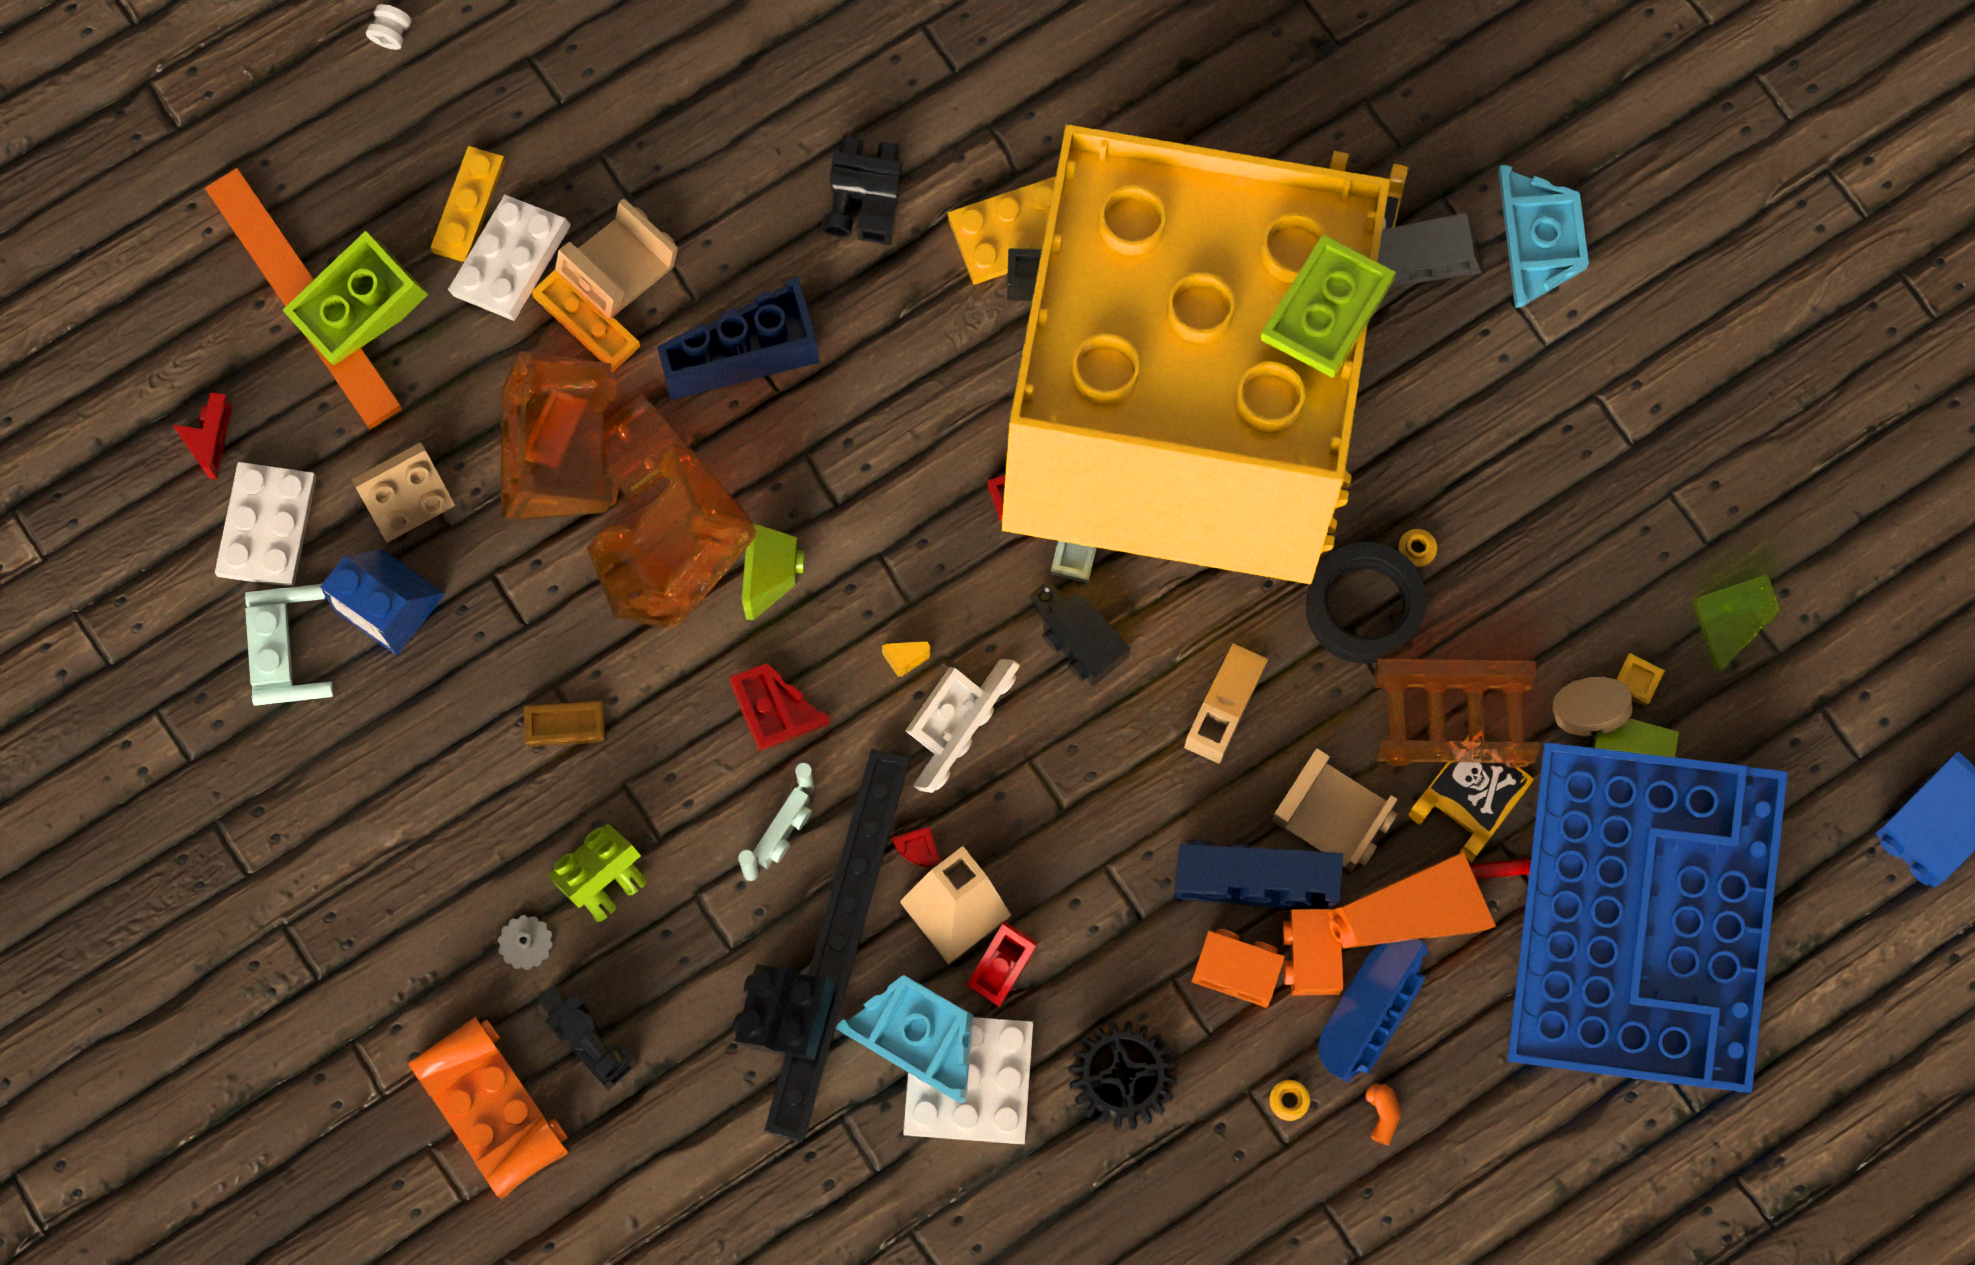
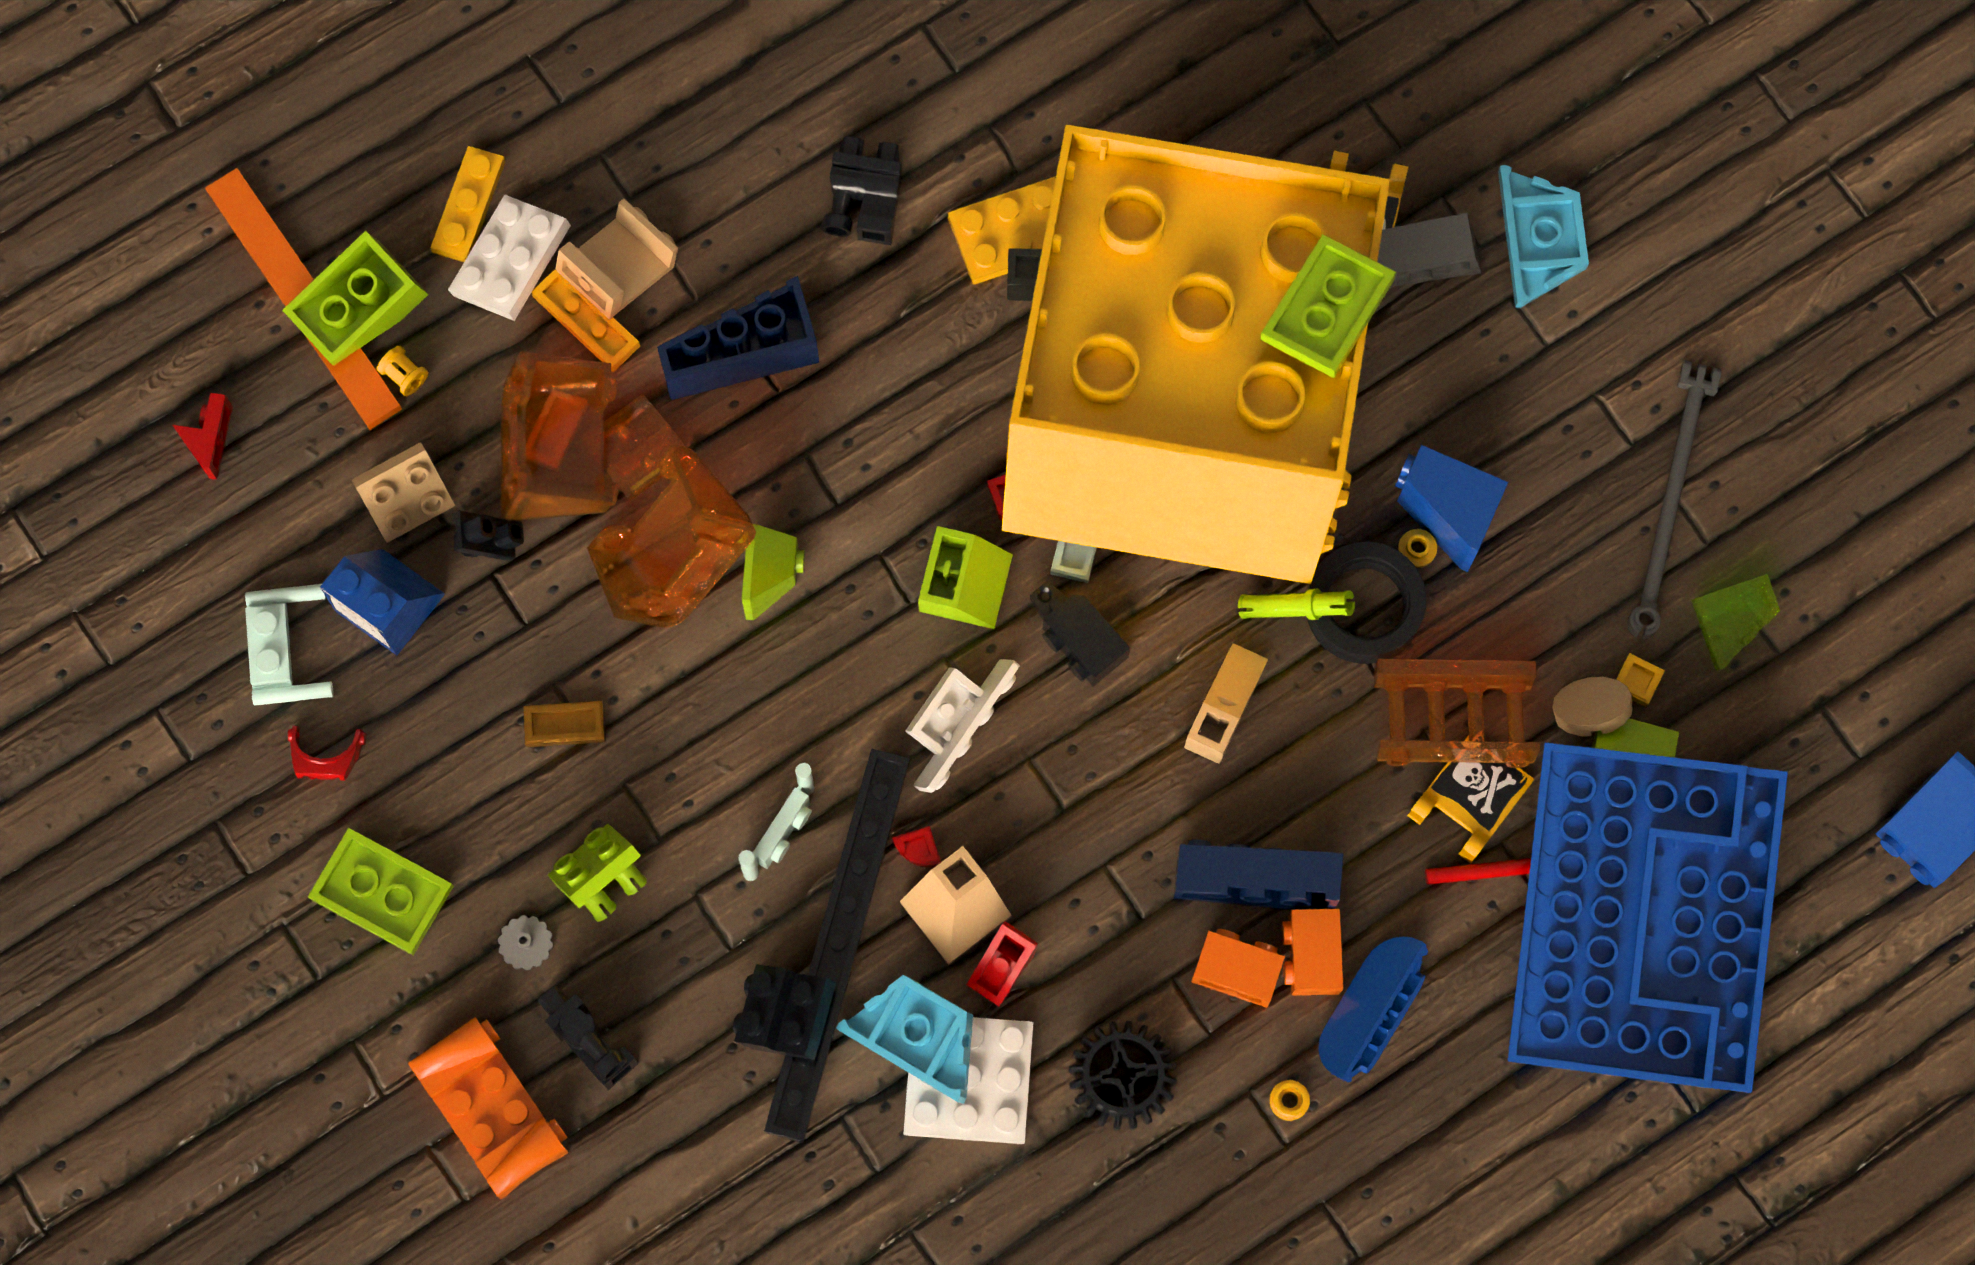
(265, 524): white plate -> none
(325, 768): none -> red helmet
(380, 891): none -> lime plate
(388, 26): white wheel -> none
(414, 376): none -> yellow bush
(486, 535): none -> black hips
(773, 708): red wing -> none
(906, 656): yellow slope -> none
(964, 578): none -> lime slope
(1310, 604): none -> lime pin
(1334, 812): tan panel -> none
(1388, 1109): orange arm -> none
(1422, 905): orange slope -> none
(1450, 501): none -> blue slope
(1697, 388): none -> dark grey hinge

